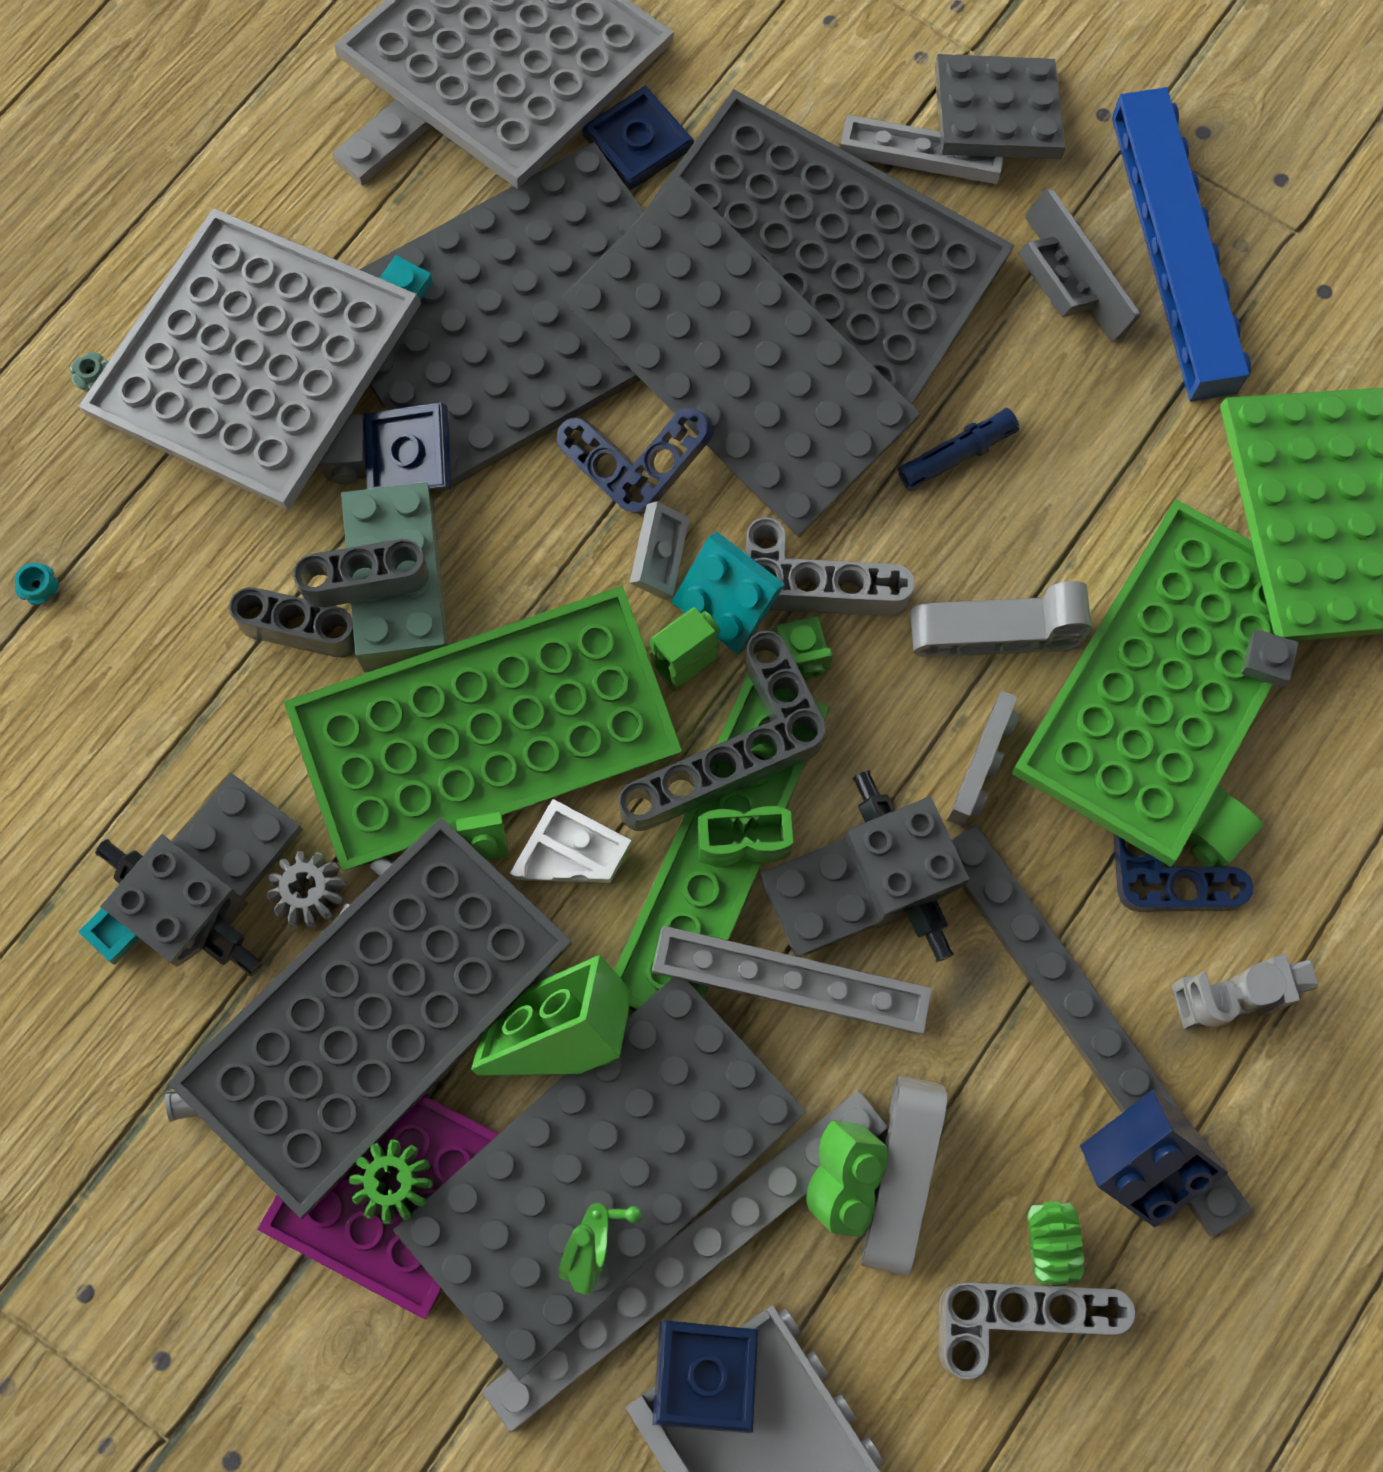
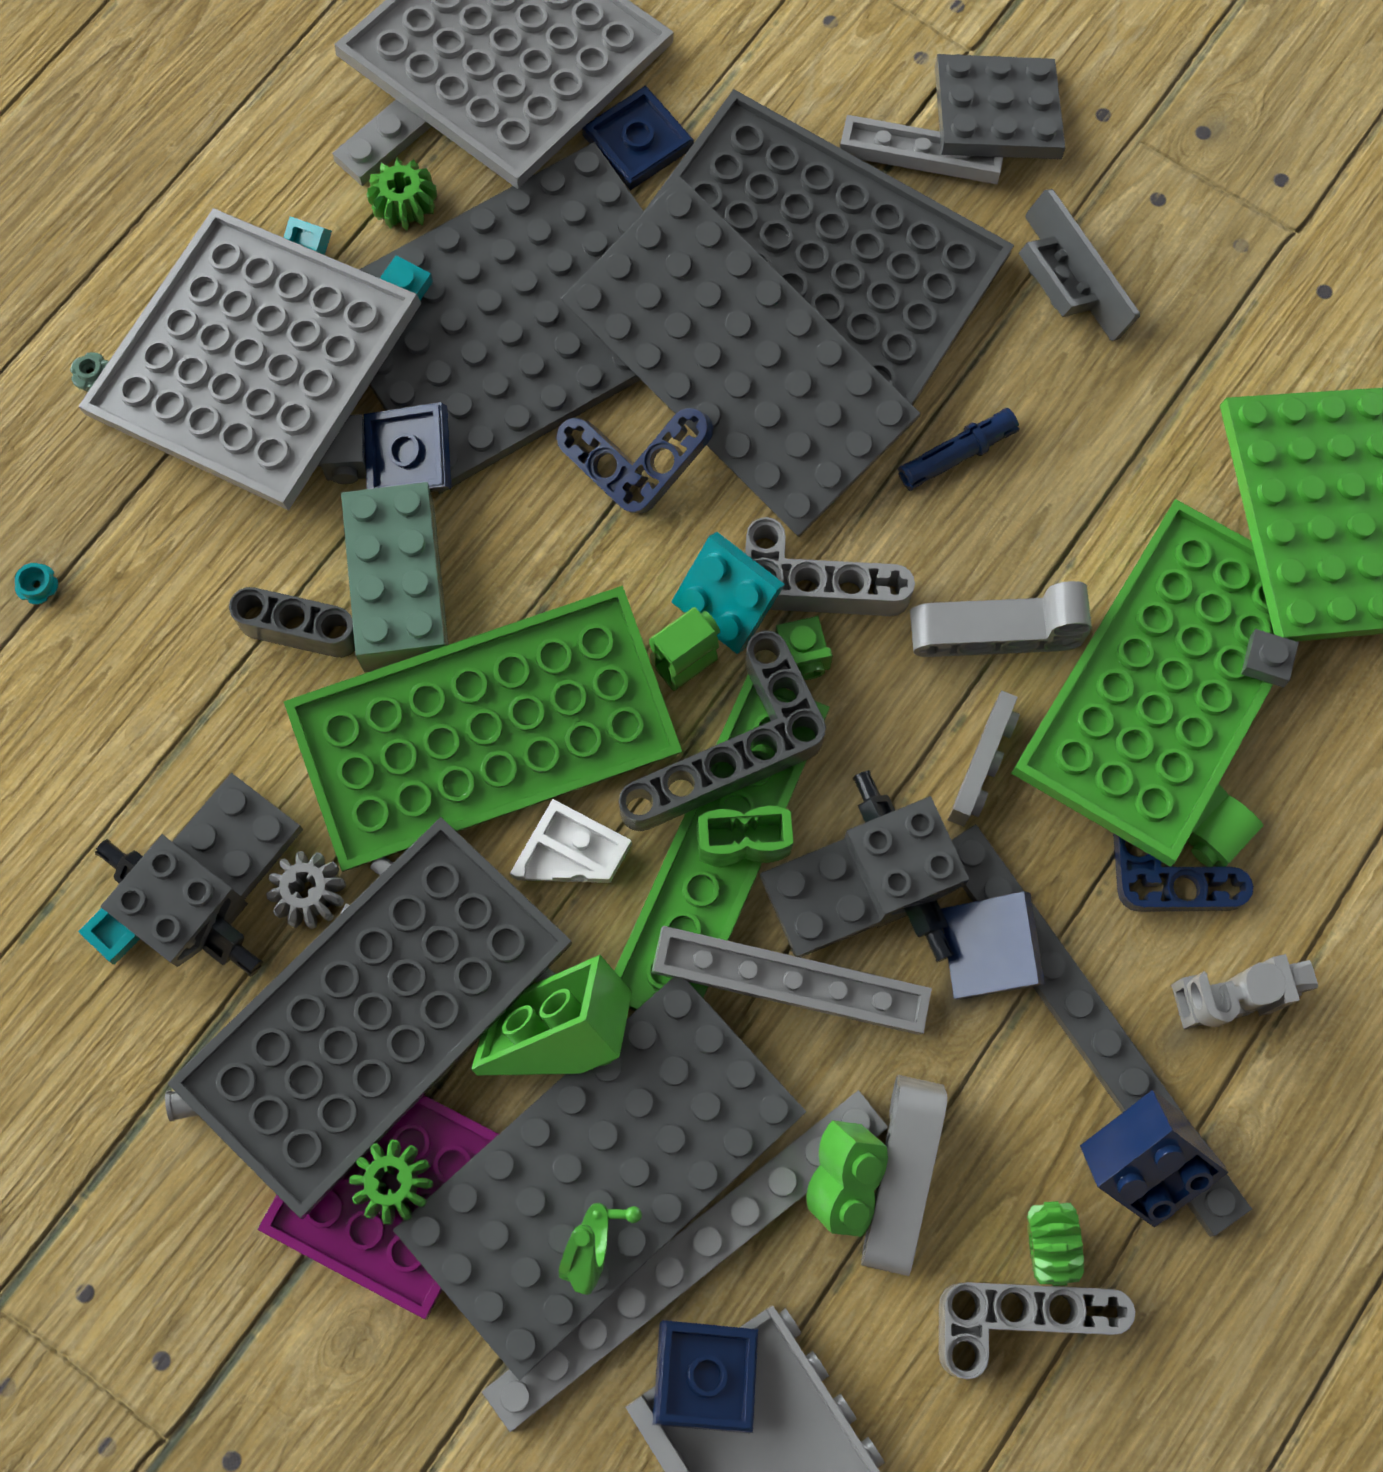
(307, 235): none -> plate
(343, 563): dark grey beam -> none
(402, 194): none -> bright green gear
(485, 834): bright green plate -> none
(659, 550): light grey plate -> none
(993, 946): none -> tile
(1180, 245): blue brick -> none

